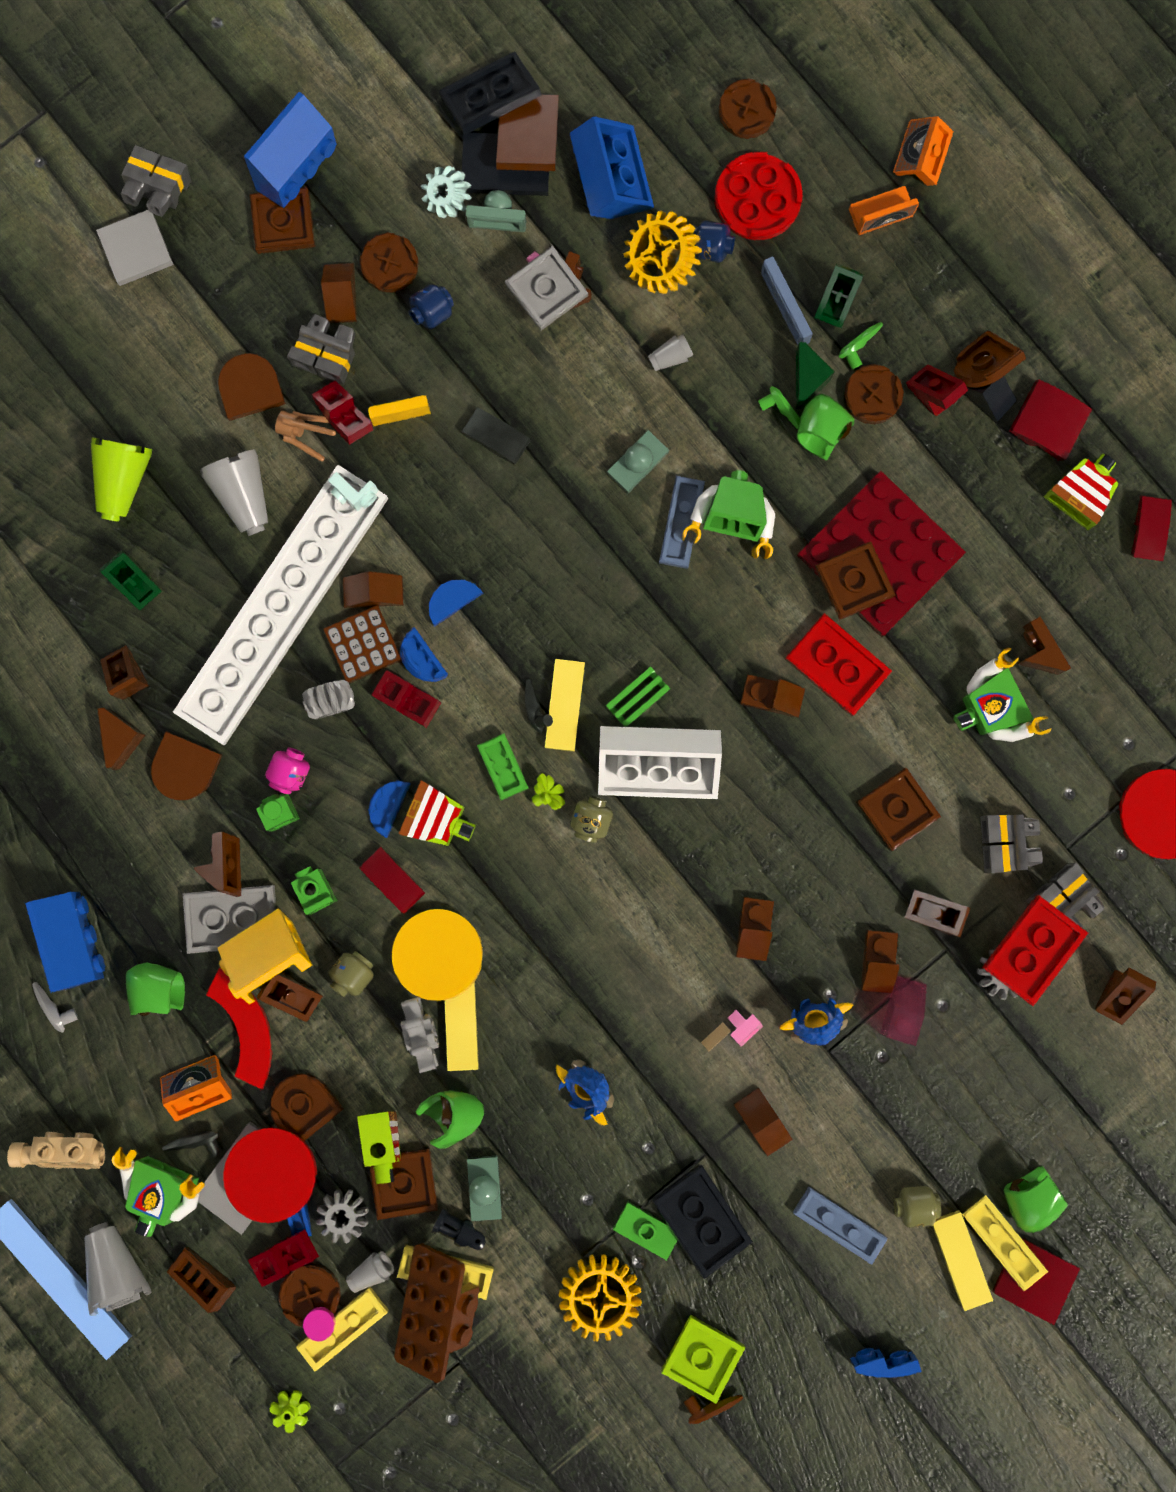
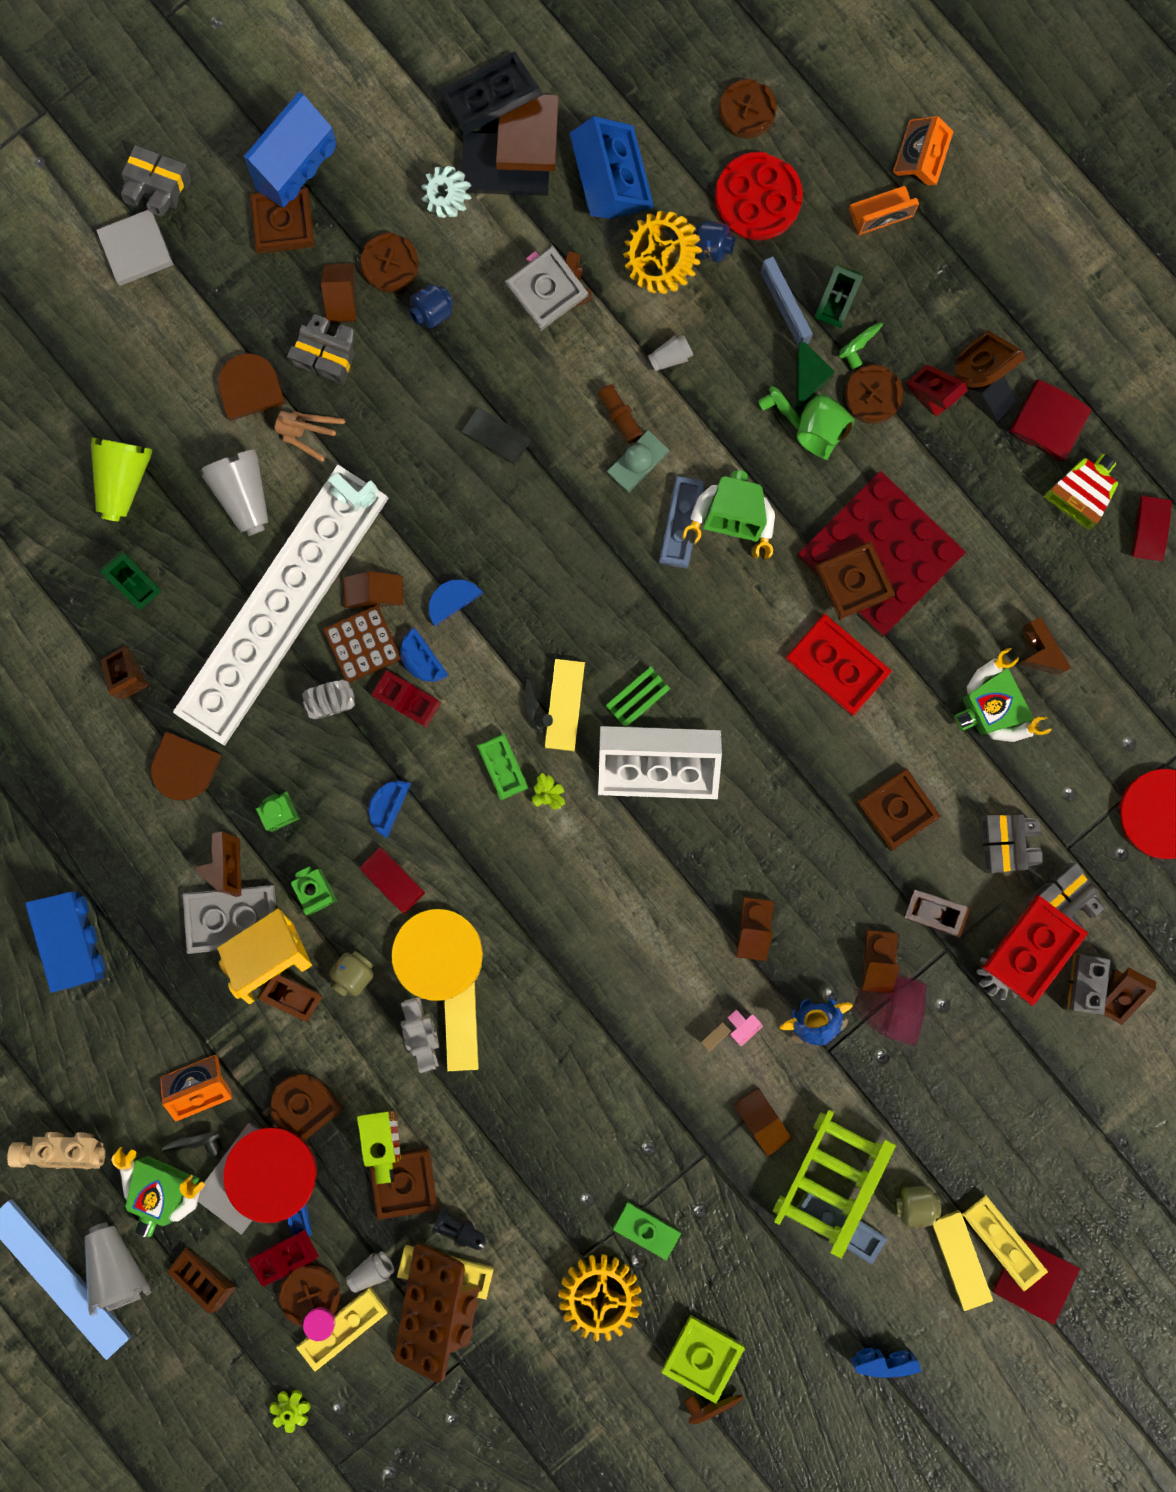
(51, 1011): light grey bar -> none
(118, 738): reddish brown slope -> none
(154, 989): bright green piece -> none
(252, 1031): red tile -> none
(287, 770): dark pink head -> none
(332, 1218): light grey gear -> none
(341, 412): dark red slope -> none
(399, 410): yellow tile -> none
(435, 817): torso -> none
(455, 1113): bright green piece -> none
(484, 1188): sand green tile -> none
(496, 214): sand green tile -> none
(587, 1089): blue hair -> none
(591, 819): olive head -> none
(620, 414): none -> reddish brown pin
(701, 1221): black tile -> none
(773, 695): reddish brown slope -> none
(864, 1180): none -> lime fence
(1034, 1200): bright green piece -> none
(1090, 983): none -> flat silver hips

